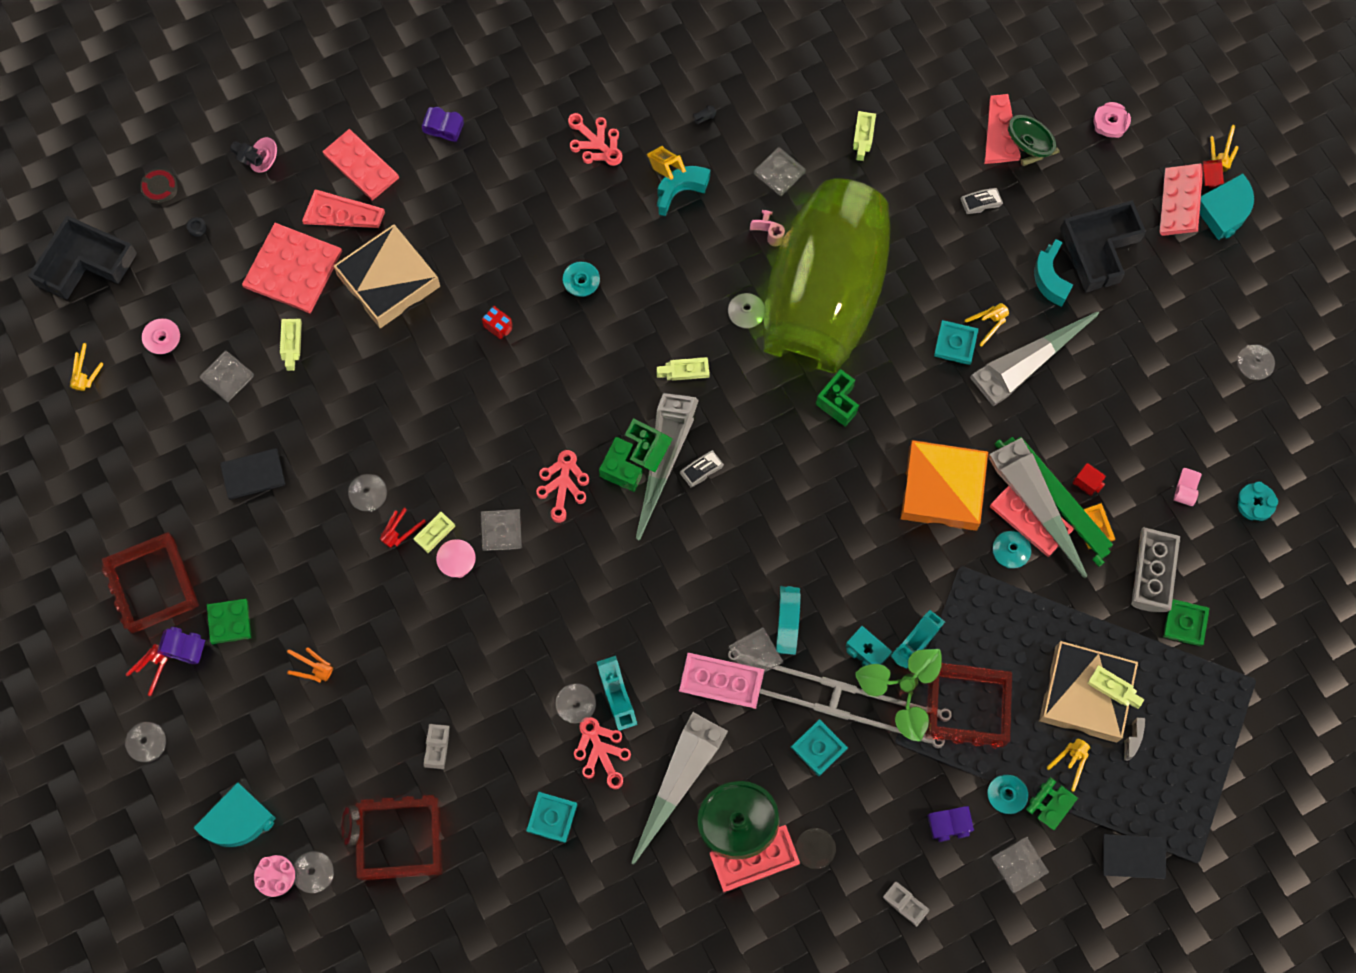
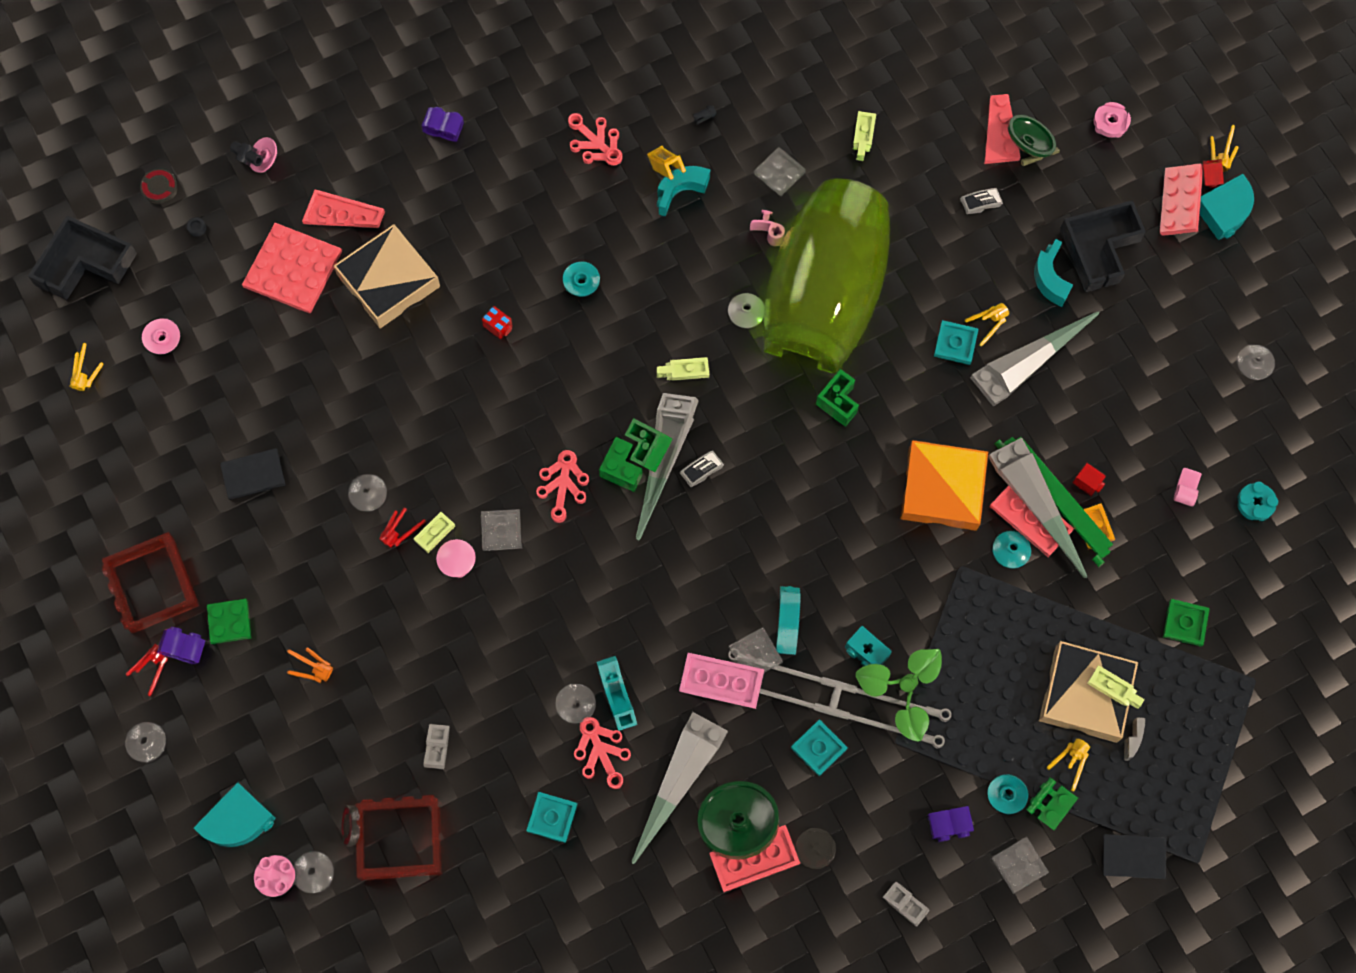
(226, 376): clear plate -> none
(290, 341): yellowish green hinge -> none
(360, 164): coral plate -> none
(918, 638): teal arch -> none
(961, 736): clear red window -> none
(1155, 570): light grey brick -> none

